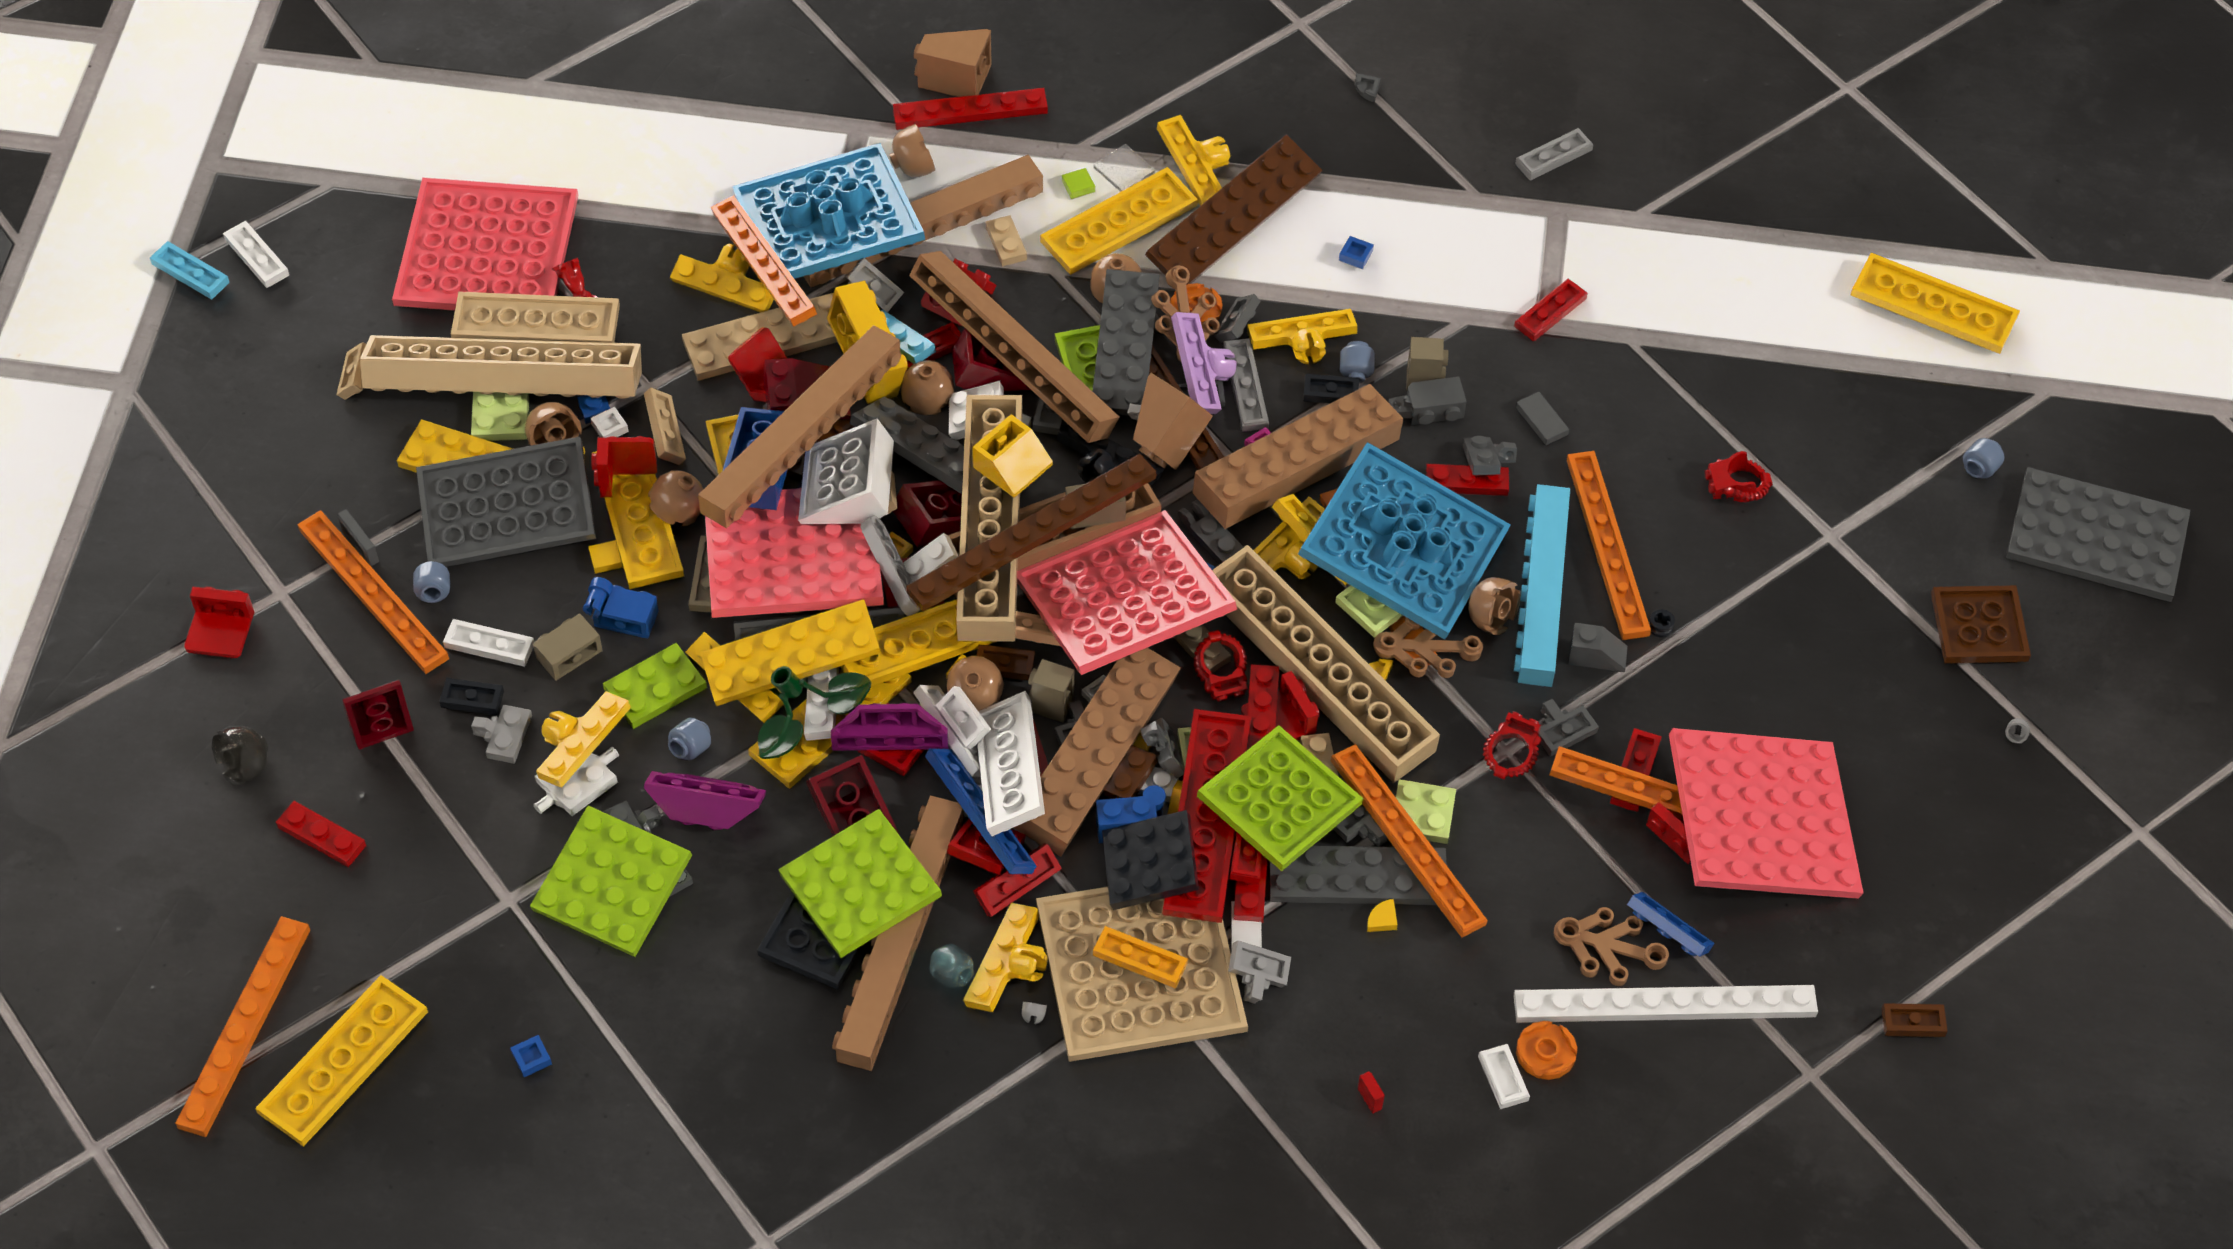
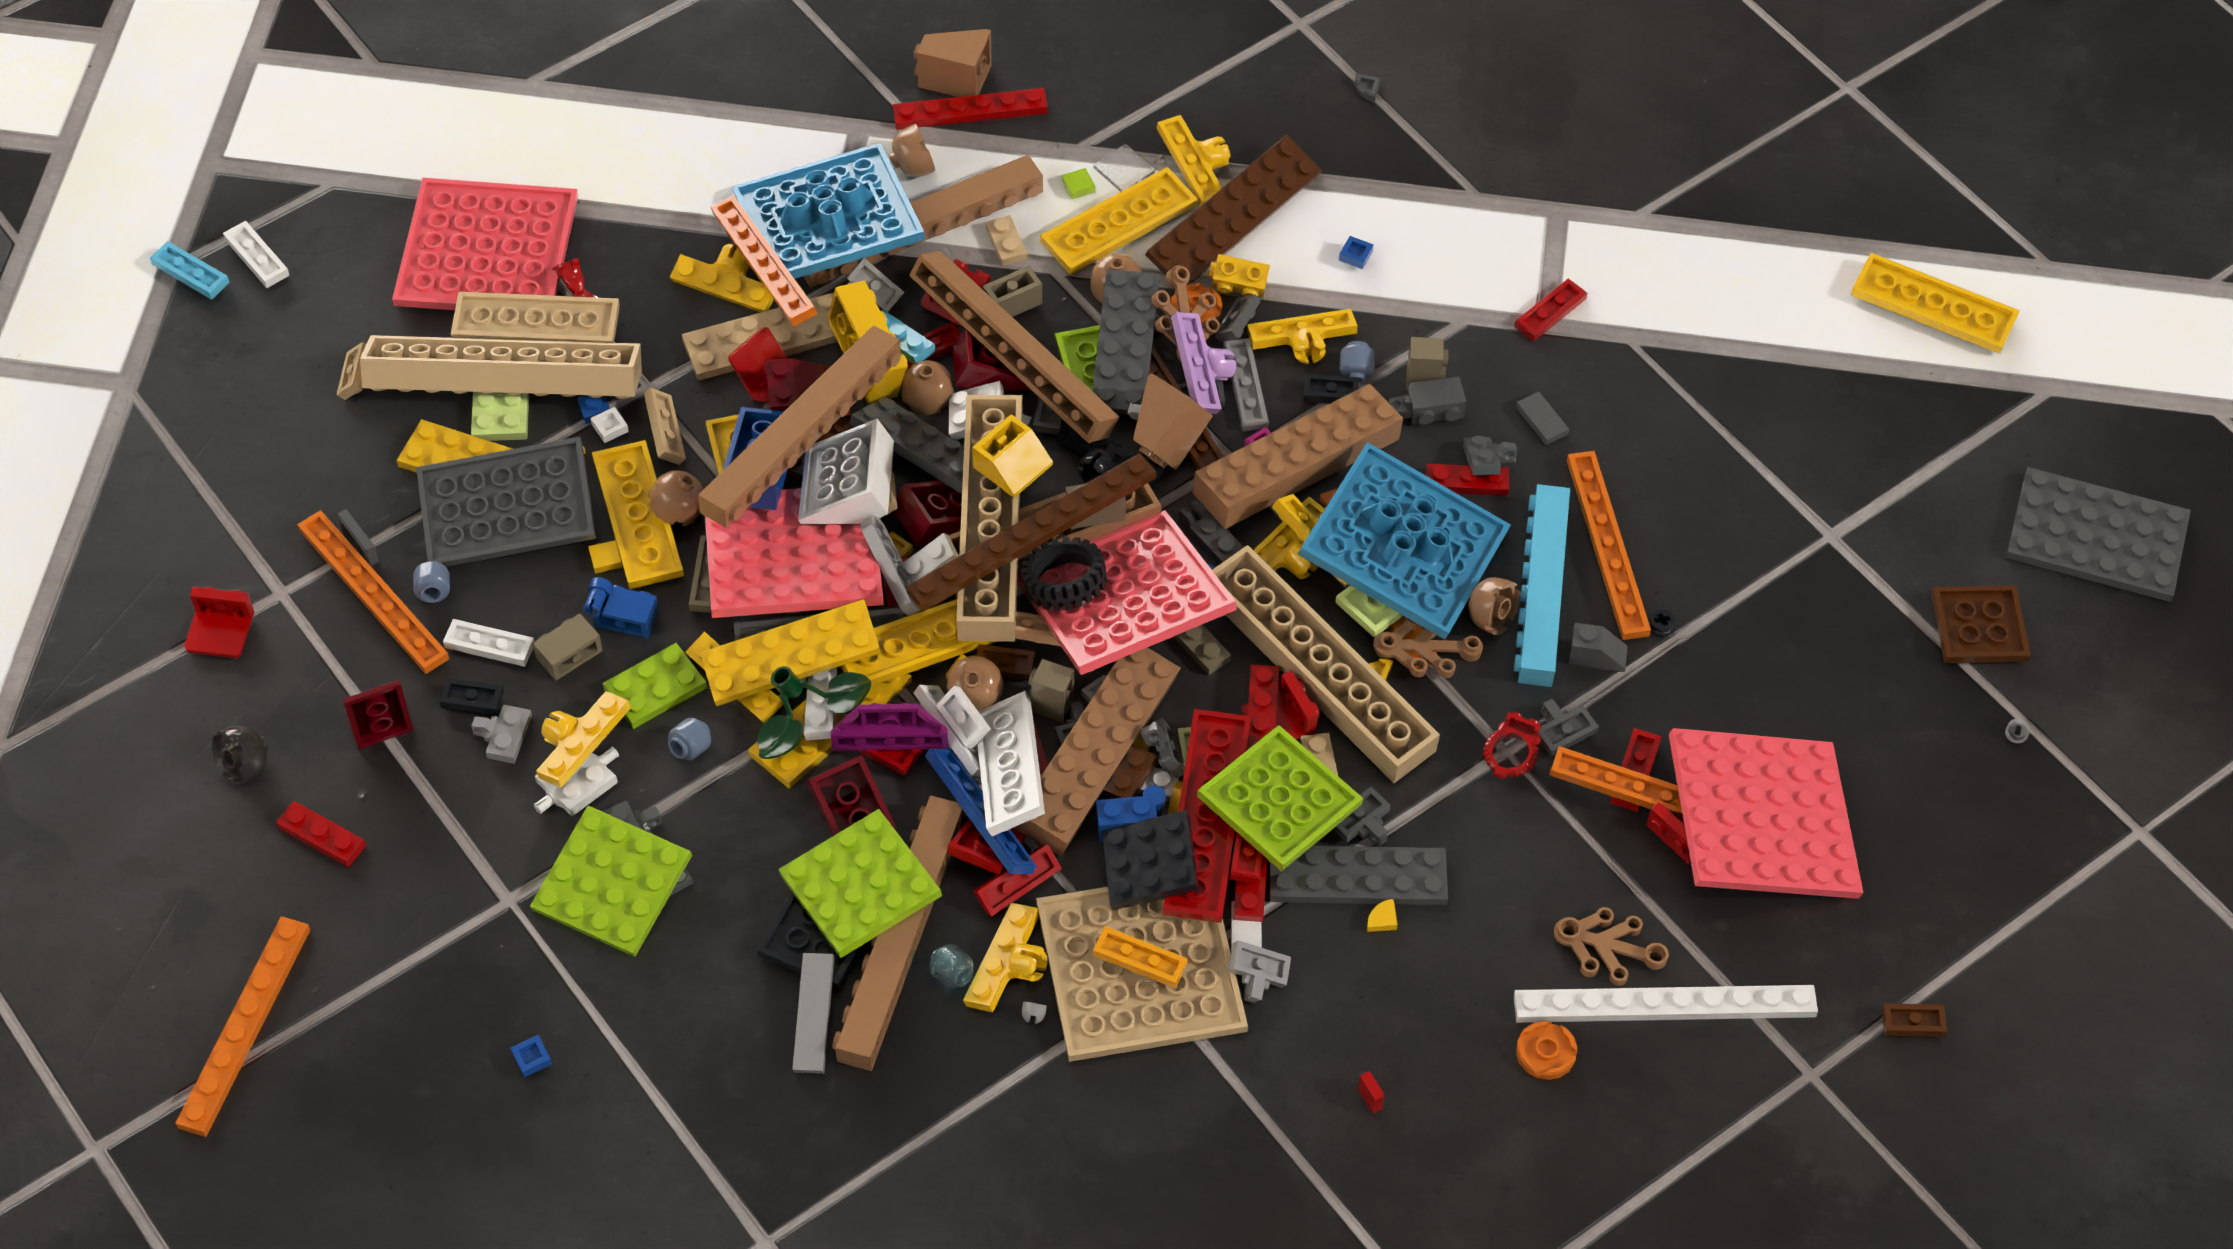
(341, 1060): yellow plate -> none
(551, 423): medium nougat cylinder -> none
(622, 457): red bracket -> none
(703, 799): magenta wedge -> none
(813, 1013): none -> light grey tile
(1016, 291): none -> dark tan brick
(1067, 593): none -> black tyre
(1225, 686): red piece -> none
(1239, 276): none -> yellow brick
(1409, 841): orange tile -> none
(1428, 807): yellowish green plate -> none
(1503, 1076): white tile -> none
(1554, 154): light grey tile -> none
(1670, 925): blue plate -> none
(1721, 482): red piece -> none
(1983, 458): sand blue head -> none

